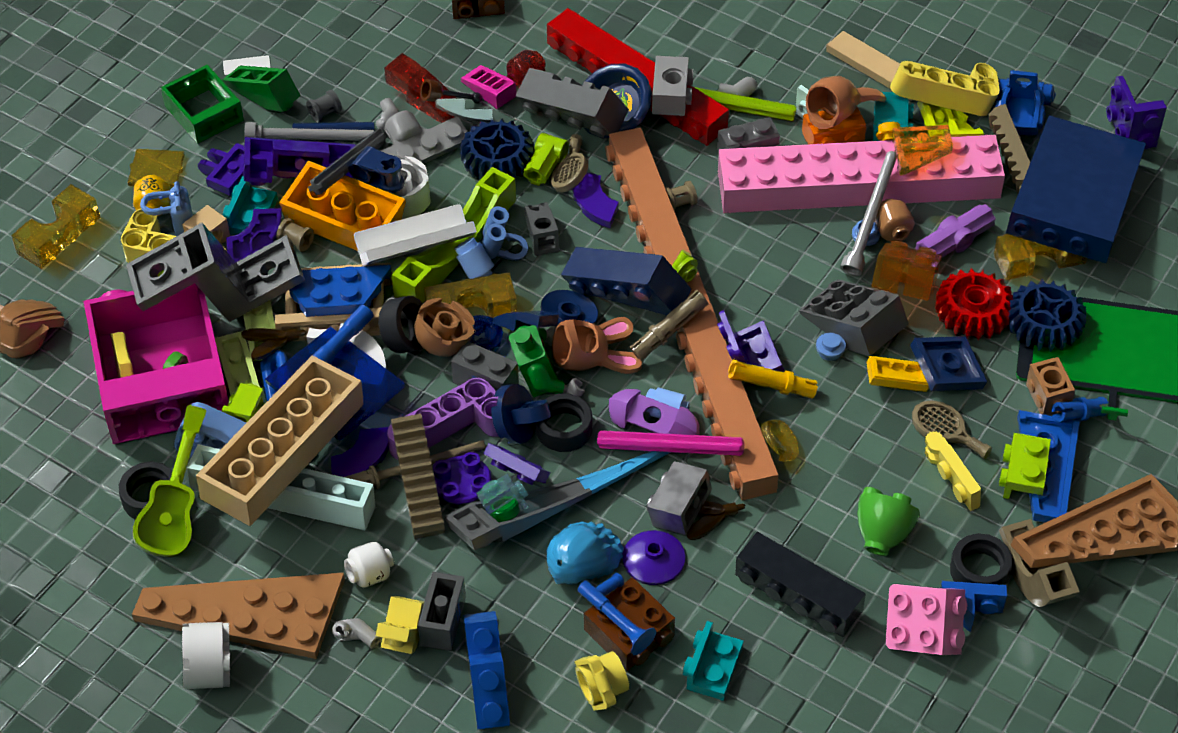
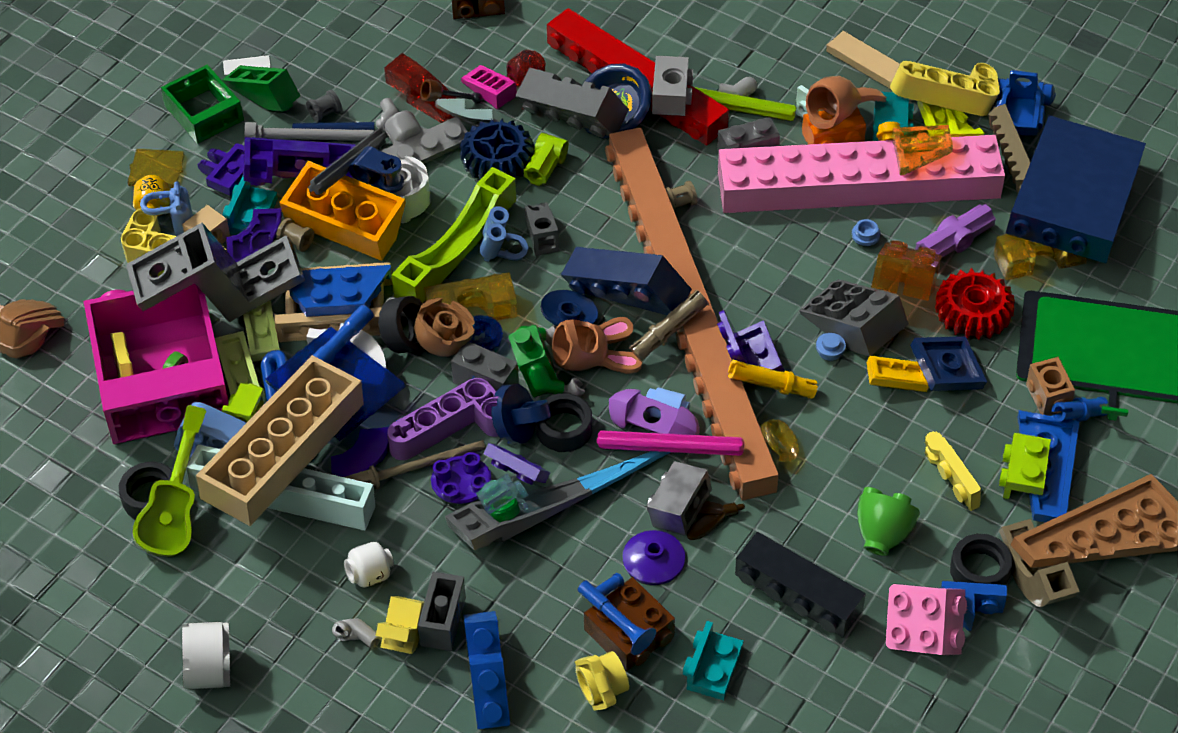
(43, 242): clear yellow arch -> none
(262, 613): medium nougat wing -> none
(272, 339): dark brown piece -> none
(412, 234): white panel -> none
(417, 476): dark tan gear -> none
(474, 259): light blue brick -> none
(527, 318): dark blue slope -> none
(571, 168): dark tan piece -> none
(585, 553): dark azure piece -> none
(594, 201): dark purple tile -> none
(686, 265): lime plate -> none
(854, 261): light grey piece -> none
(894, 220): medium nougat head -> none
(958, 436): dark tan piece -> none
(1048, 308): dark blue gear -> none
(1133, 120): dark purple bracket -> none

